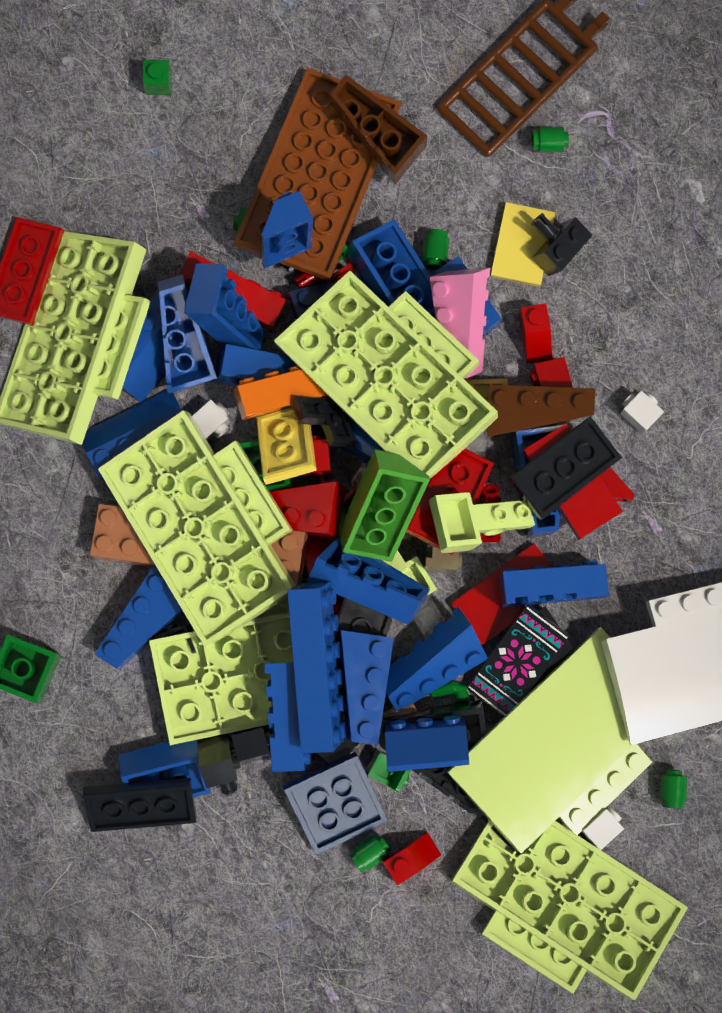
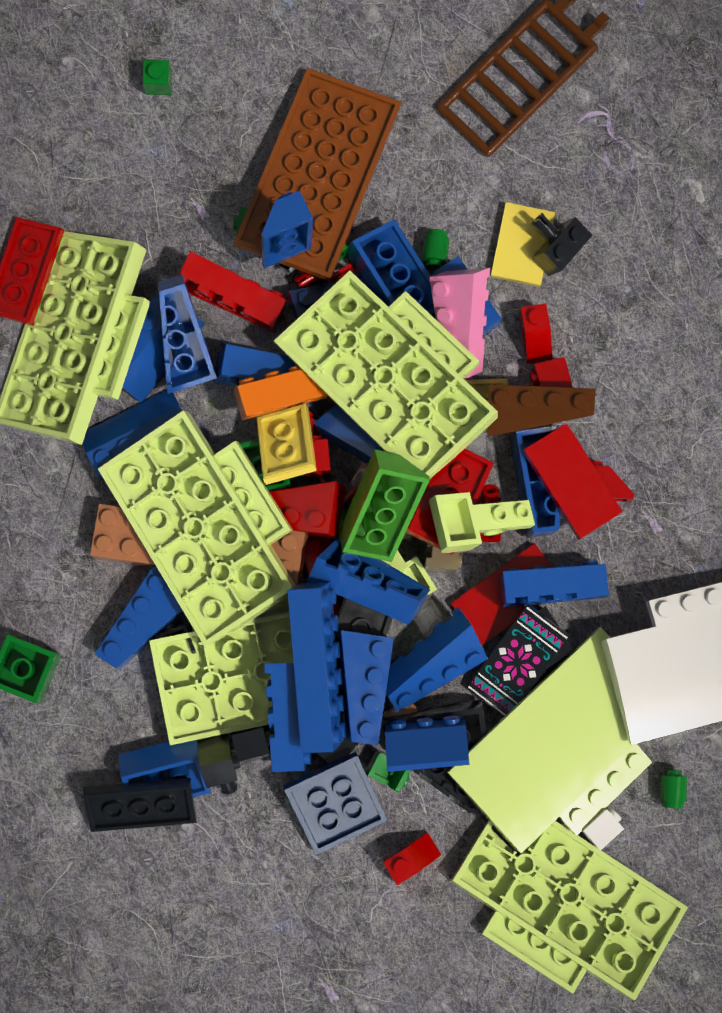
(212, 420): white brick -> none
(220, 310): blue wedge -> none
(329, 415): black plate -> none
(370, 853): green brick -> none
(379, 128): reddish brown wedge -> none
(458, 689): green arm -> none
(549, 139): green brick -> none
(565, 468): black tile -> none
(641, 411): white brick -> none

